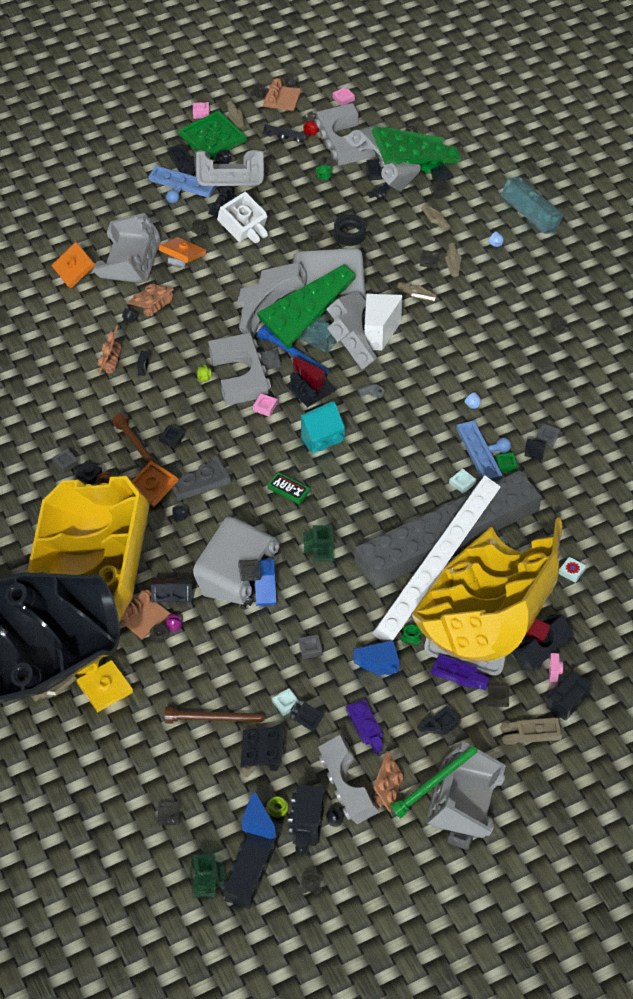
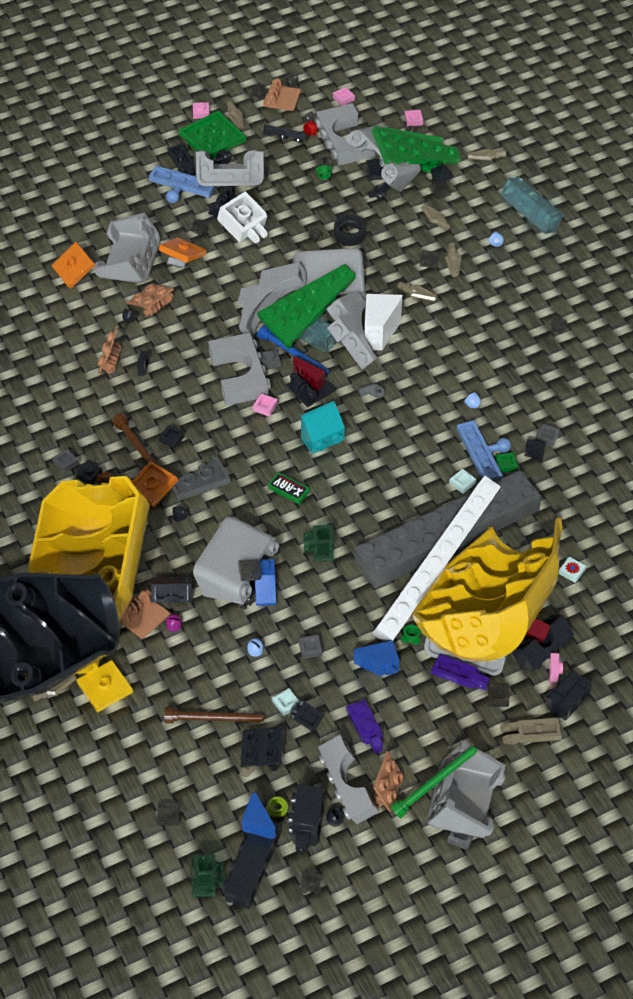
(159, 629): clear smoke plate -> none
(204, 373): lime plate -> none
(252, 649): none -> light blue hinge
(413, 118): none -> bright pink plate
(441, 723): black slope -> none
(486, 154): none -> dark tan piece

